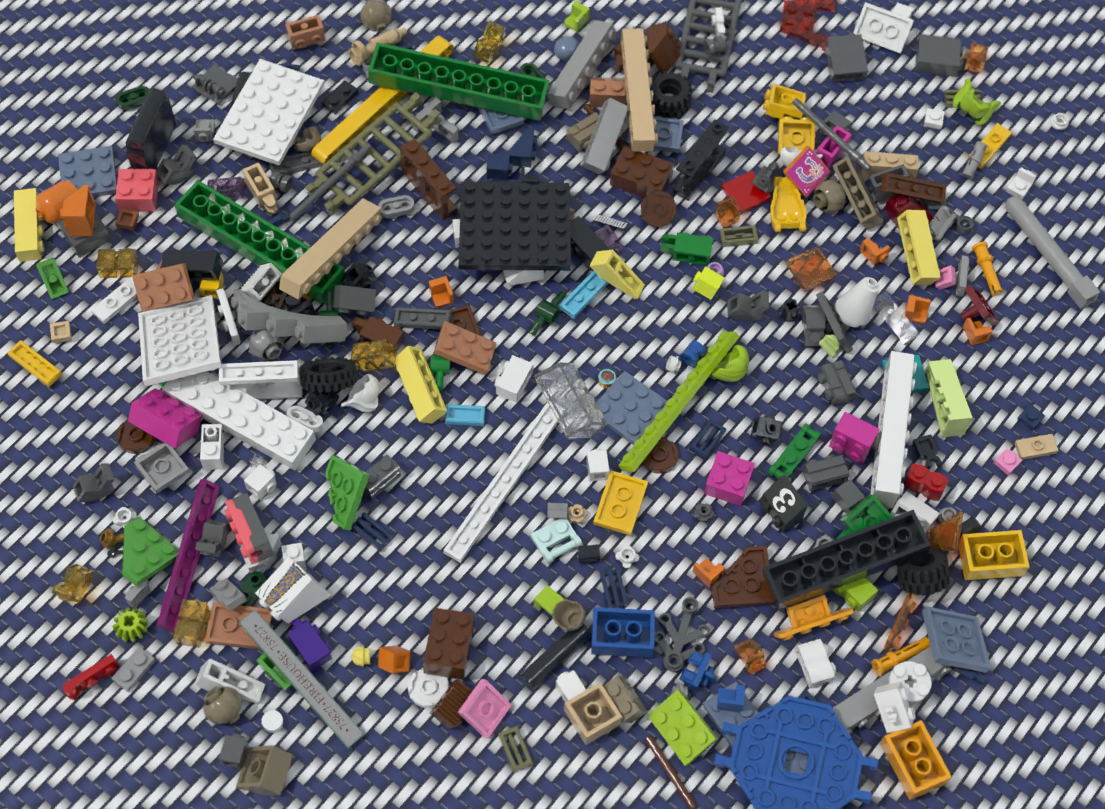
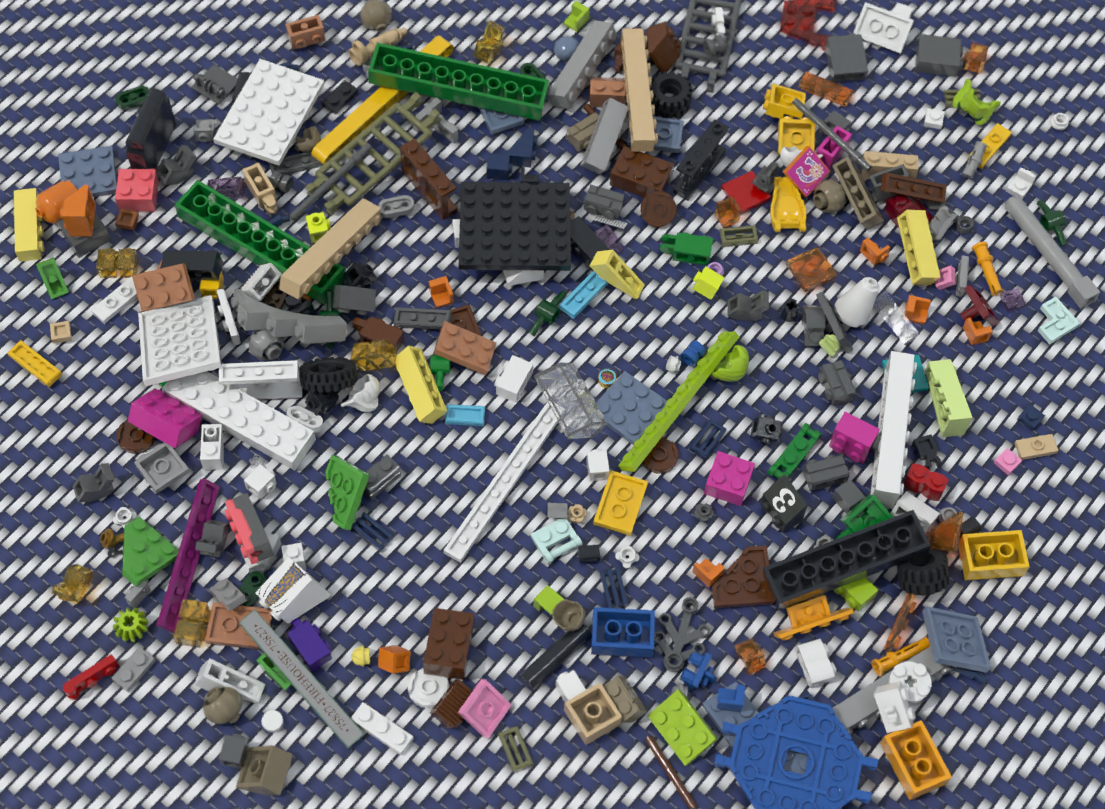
(317, 226): none -> neon yellow brick
(382, 728): none -> white plate
(604, 202): none -> dark grey brick
(826, 89): none -> clear orange plate
(1012, 299): none -> clear purple plate
(1053, 221): none -> dark green piece
(1060, 321): none -> light aqua plate

